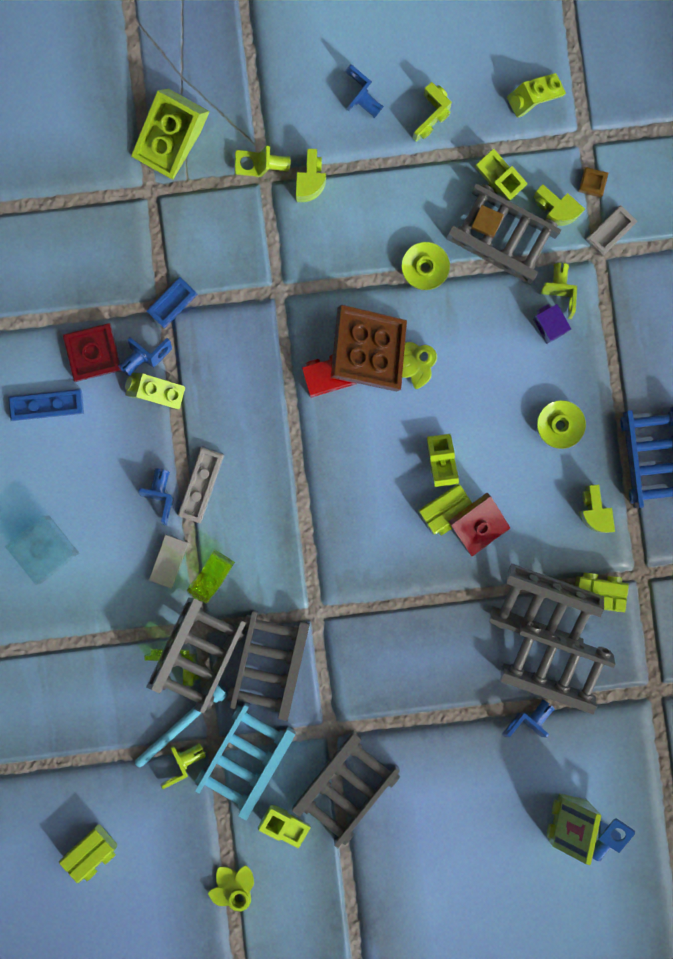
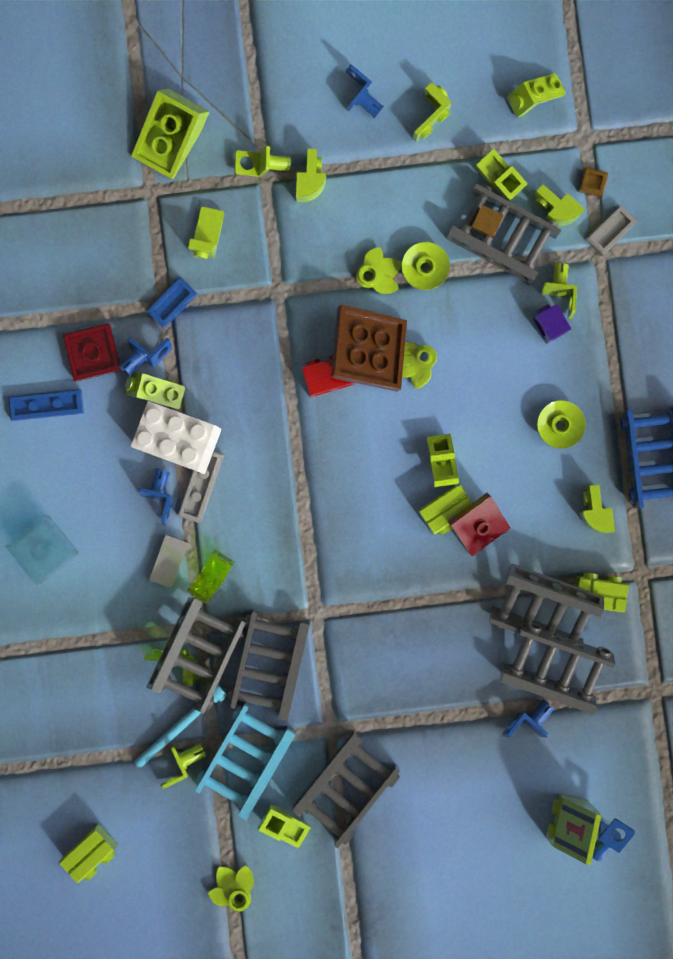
(176, 437): none -> white brick
(207, 233): none -> lime bracket
(382, 270): none -> lime plate

